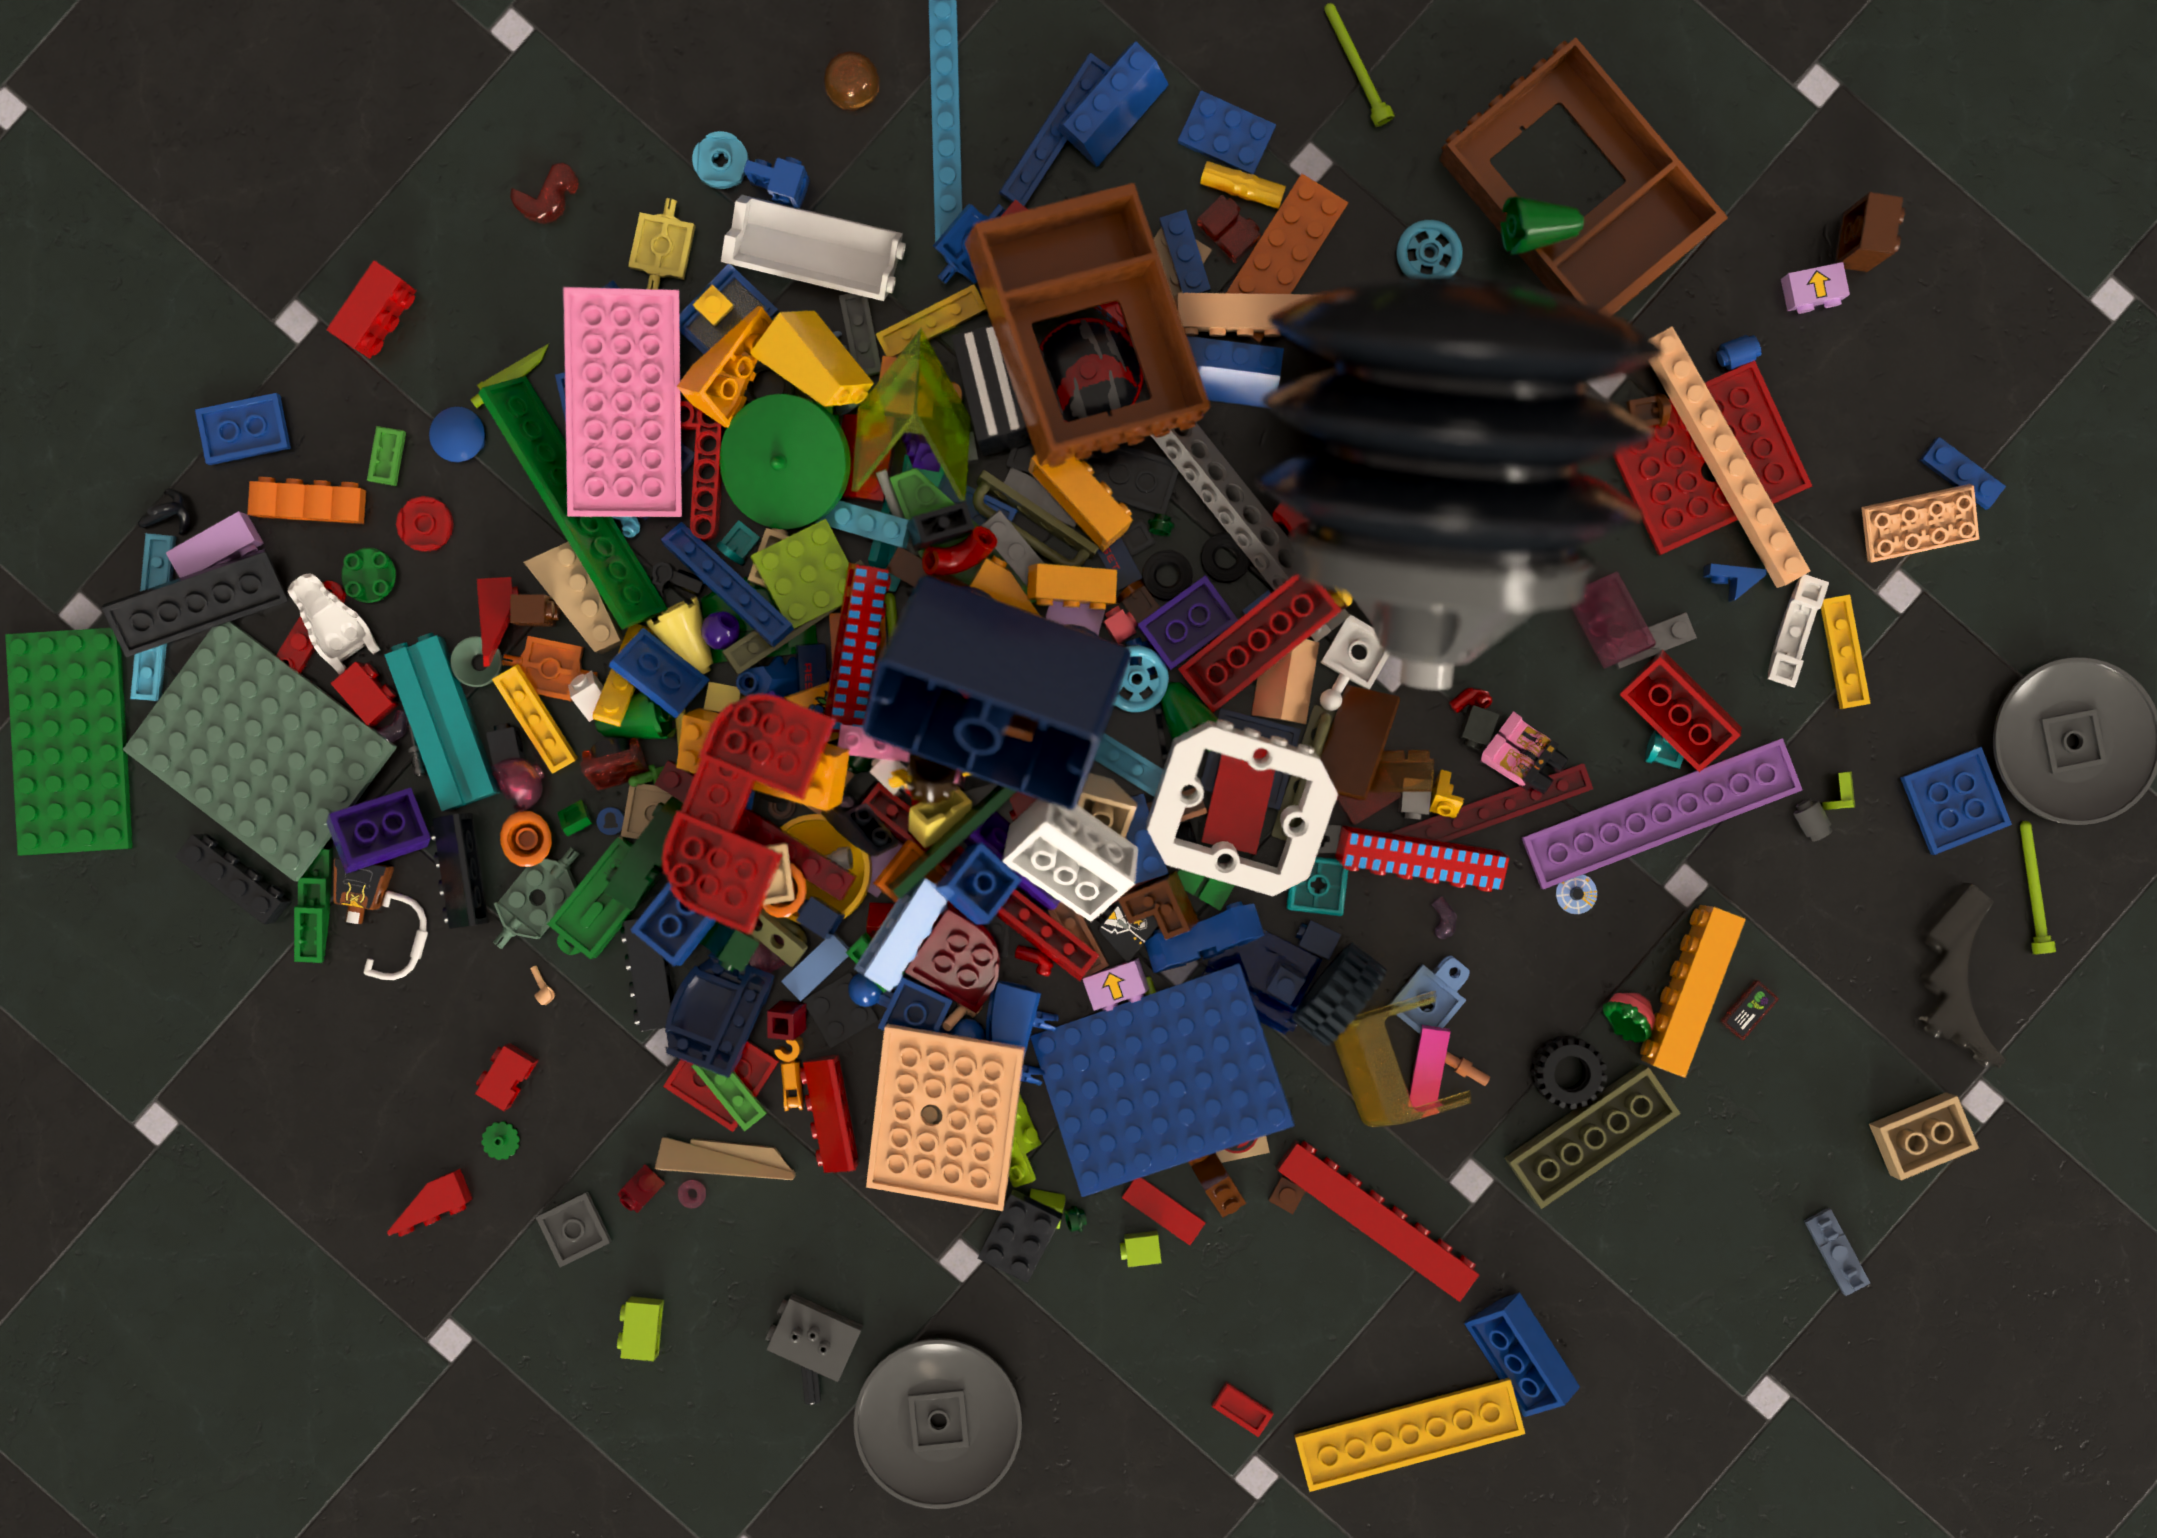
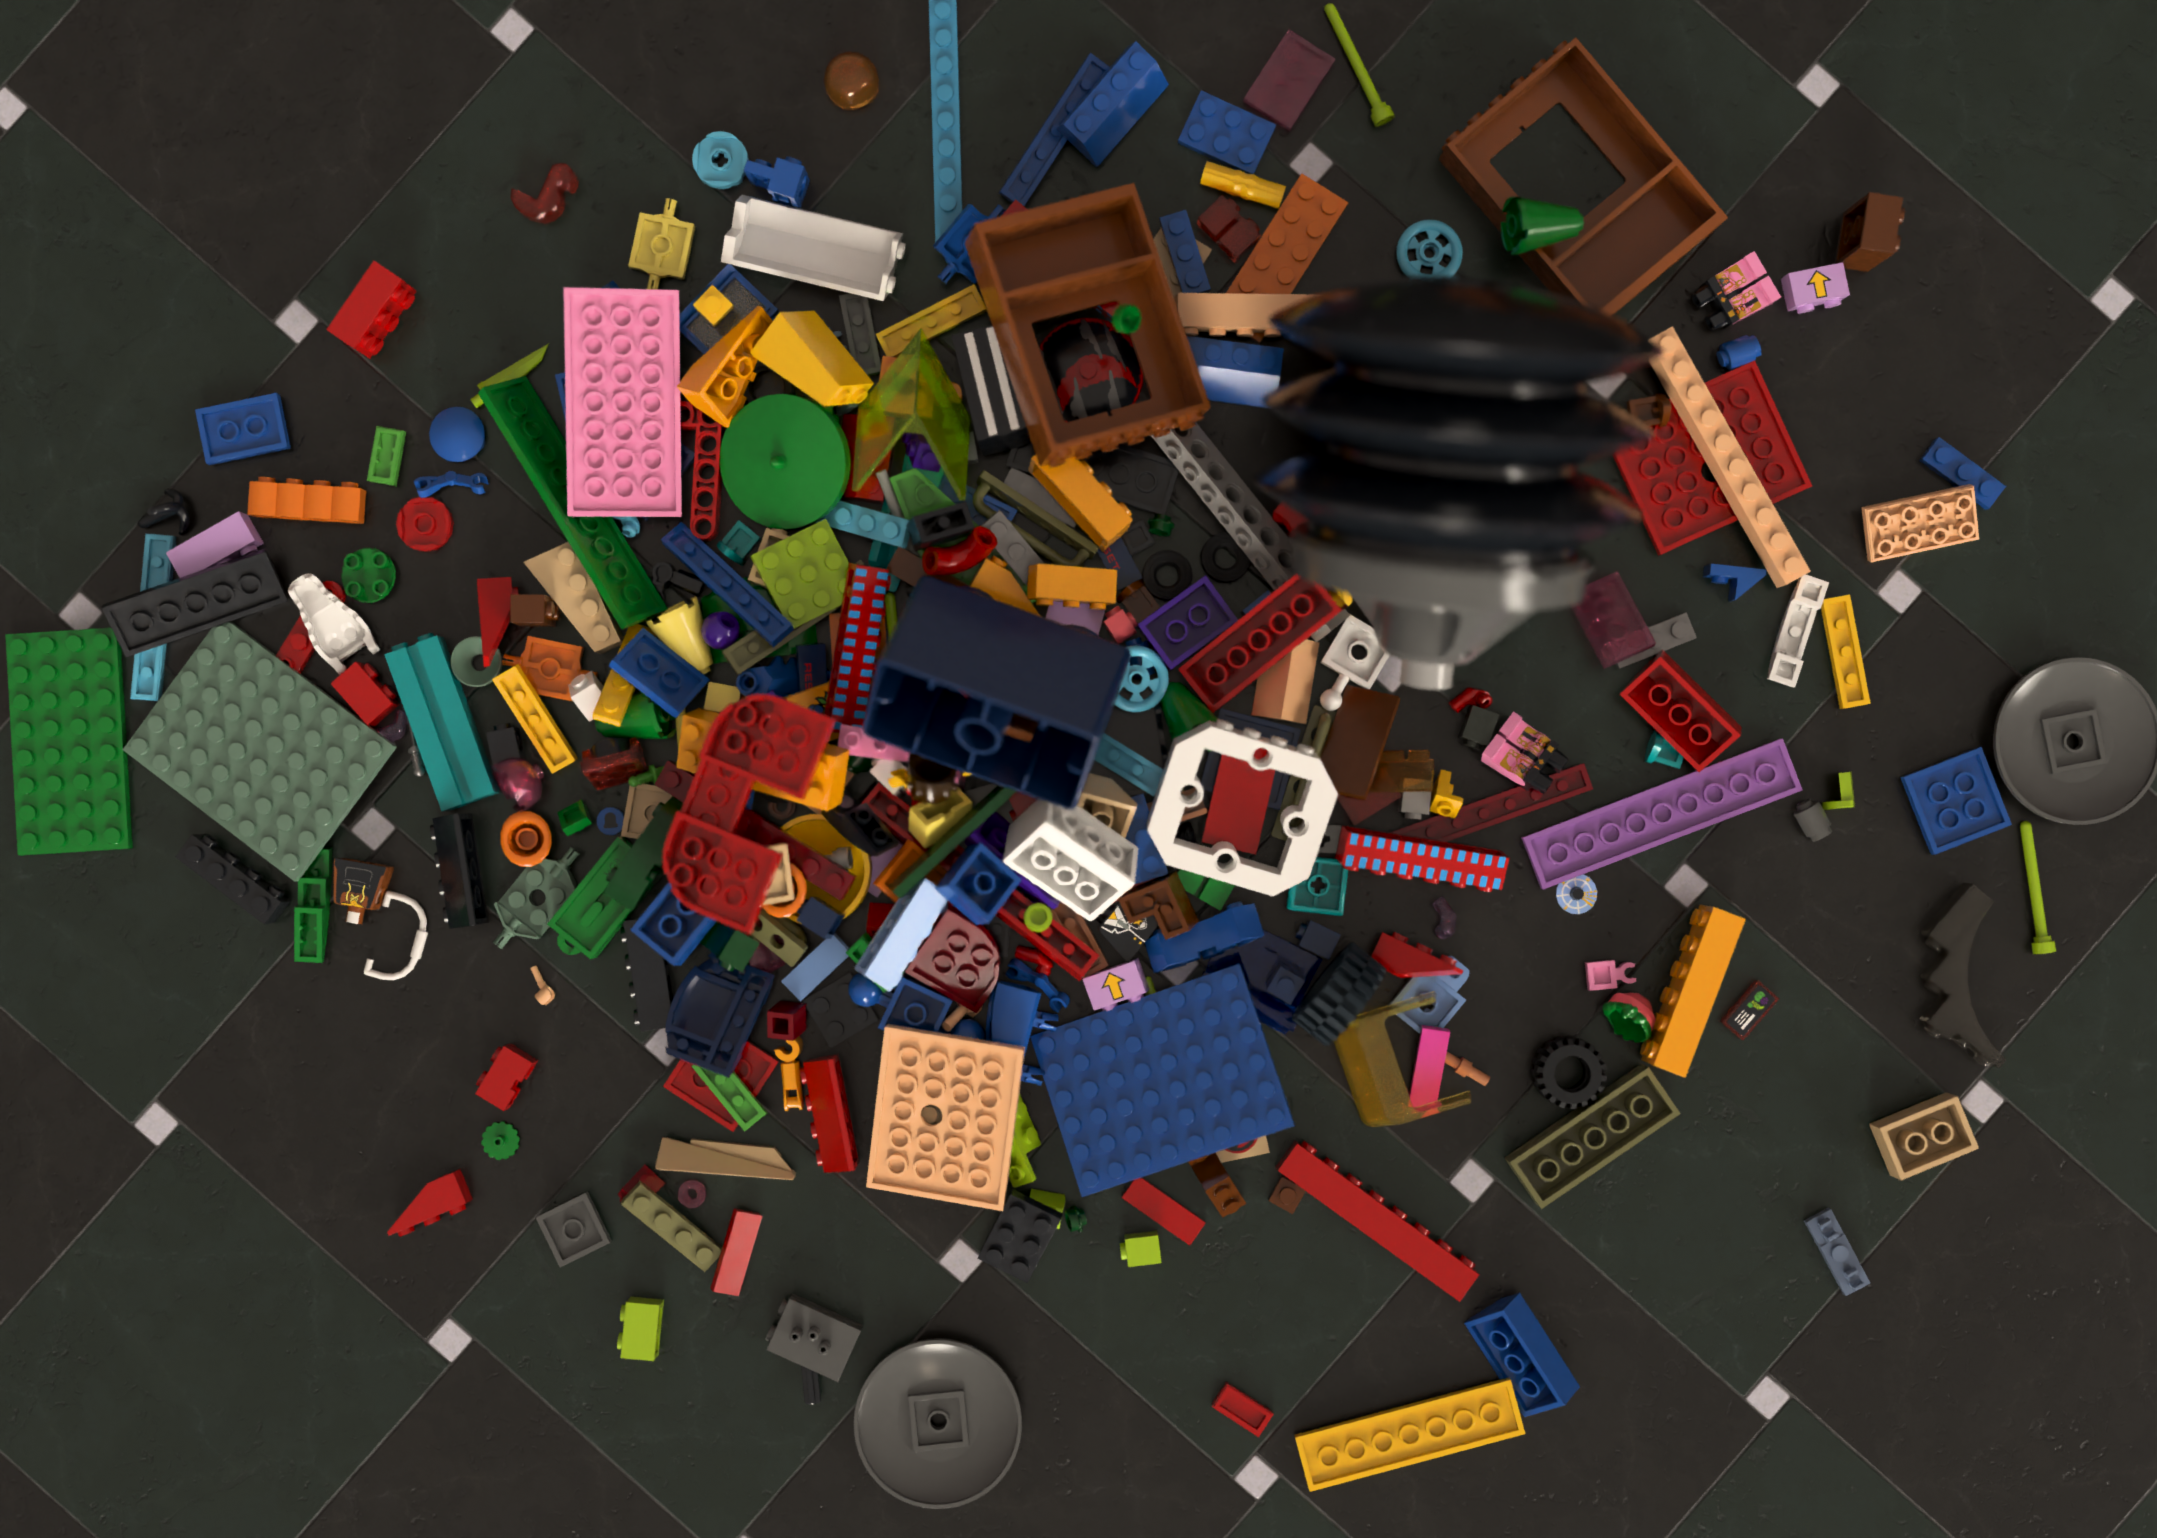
(378, 830): dark purple brick -> none
(450, 478): none -> blue piece
(672, 1226): none -> olive plate
(736, 1252): none -> tile
(1037, 917): none -> lime tile
(1041, 980): none -> blue piece
(1126, 318): none -> green tile
(1289, 80): none -> clear pink plate
(1411, 961): none -> red slope
(1604, 975): none -> bright pink plate
(1728, 300): none -> hips

